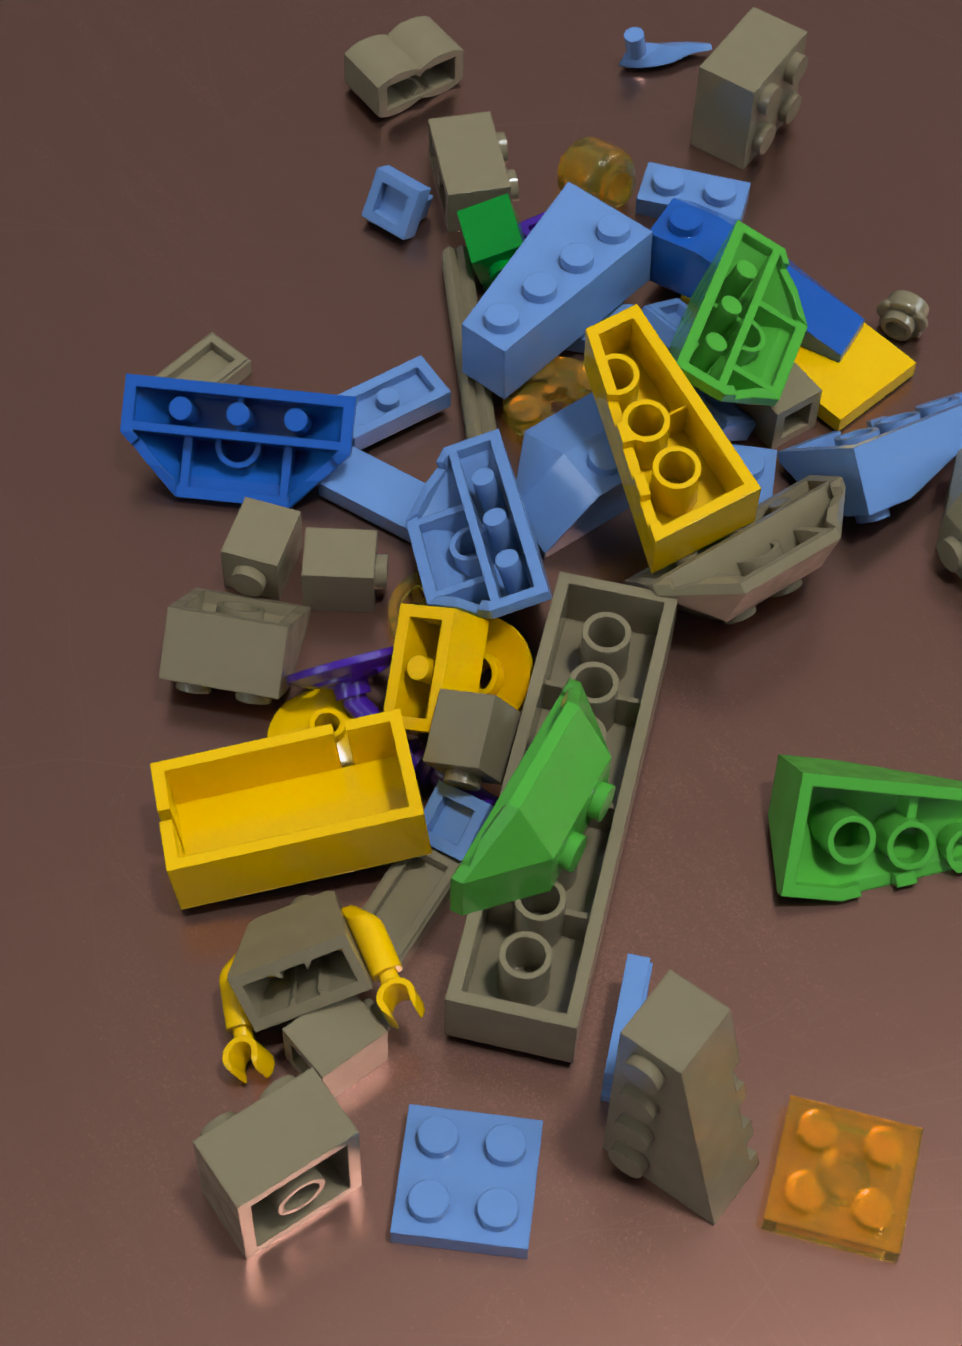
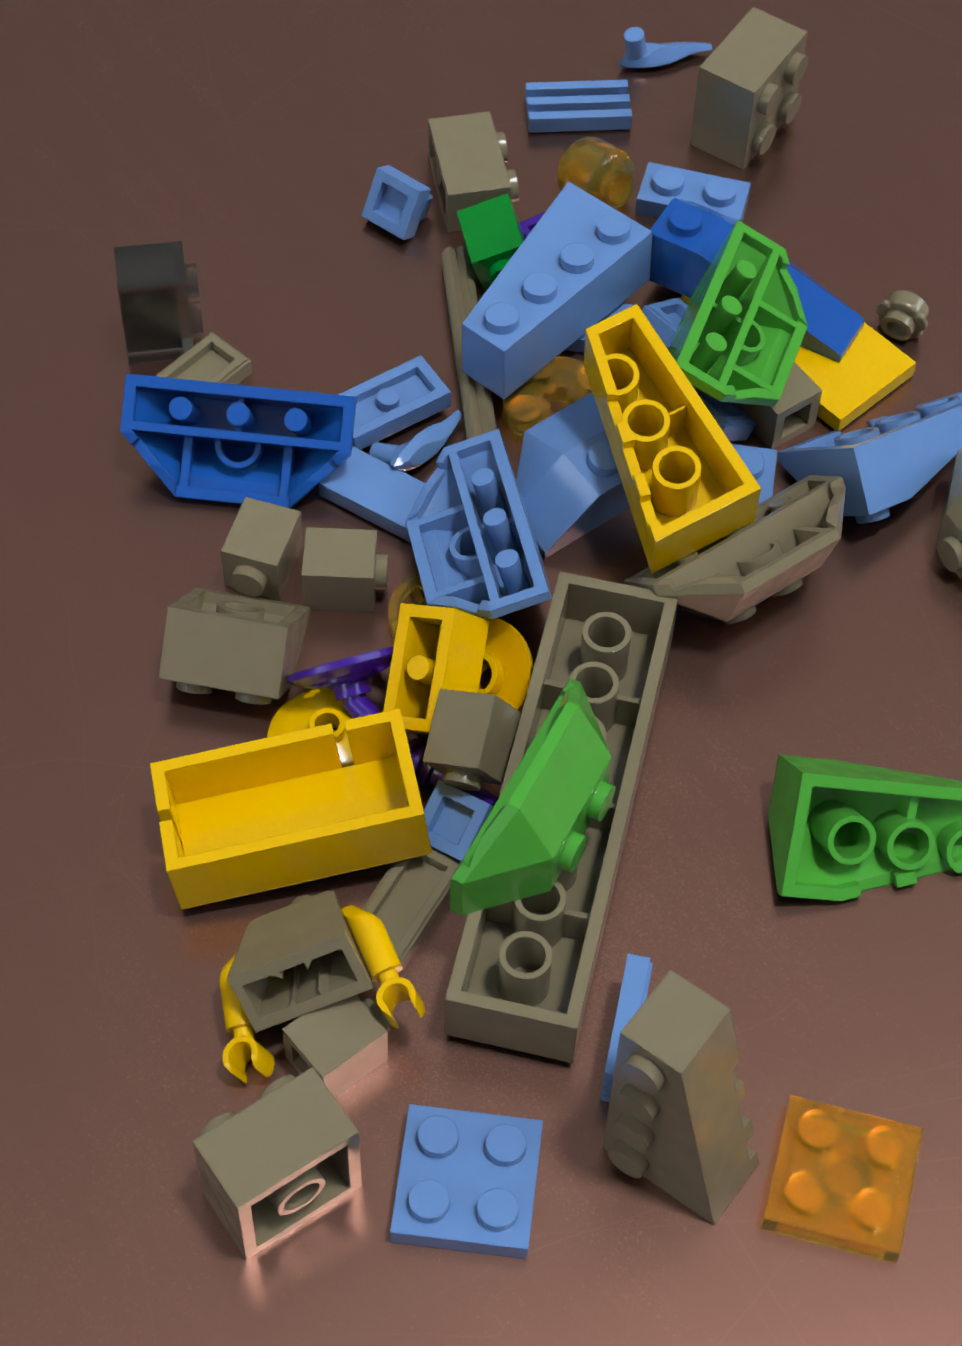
(155, 301): none -> clear smoke brick
(403, 66): dark tan brick -> none
(419, 448): none -> medium blue bar
(578, 106): none -> medium blue tile

